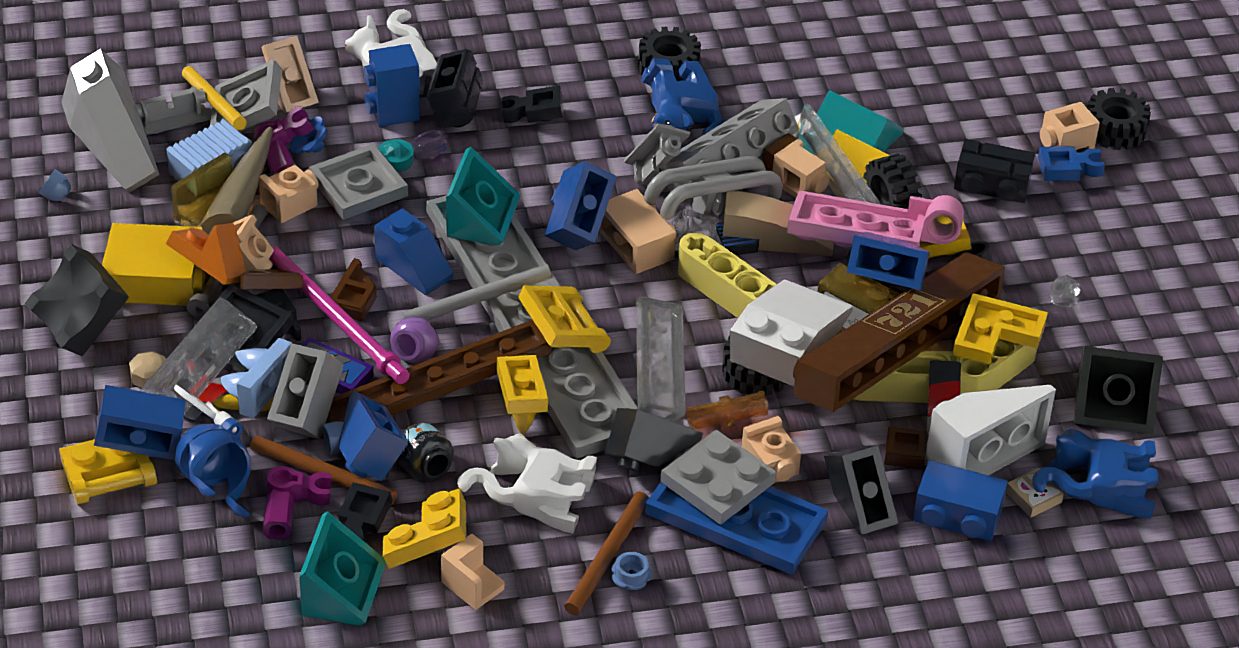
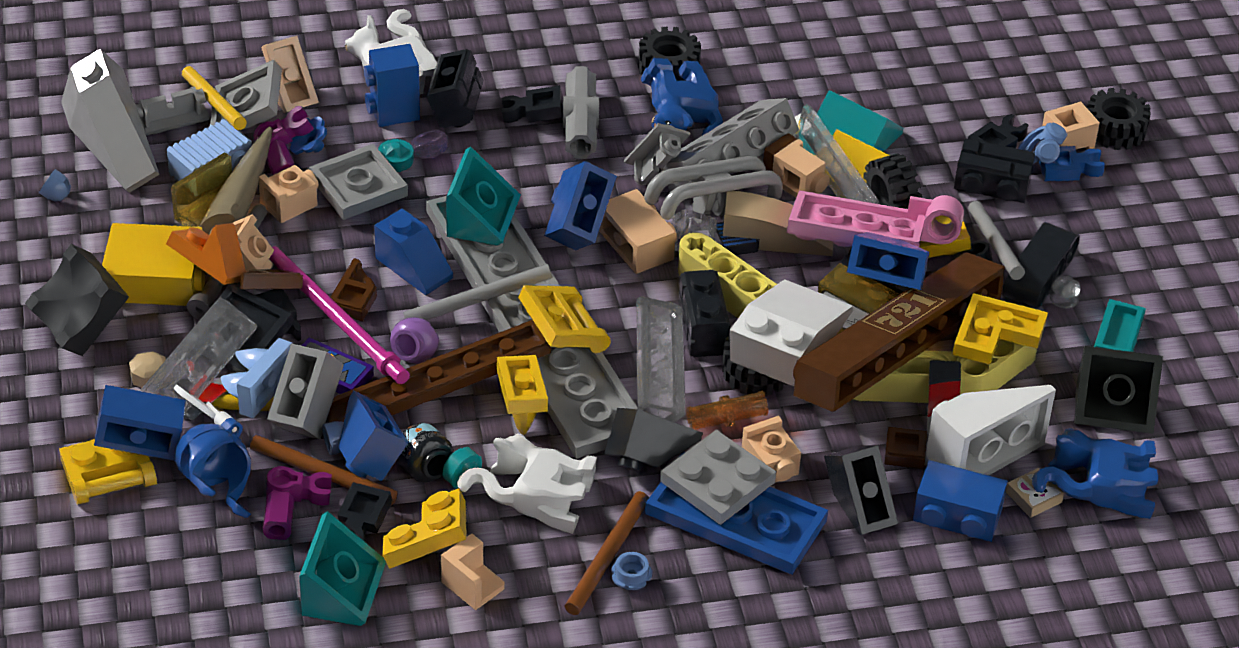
(460, 462): none -> teal tile
(580, 112): none -> light grey piece
(704, 313): none -> black brick
(996, 240): none -> light grey bar
(1001, 135): none -> black plate
(1043, 261): none -> black beam
(1048, 149): none -> medium blue piece
(1120, 326): none -> teal tile

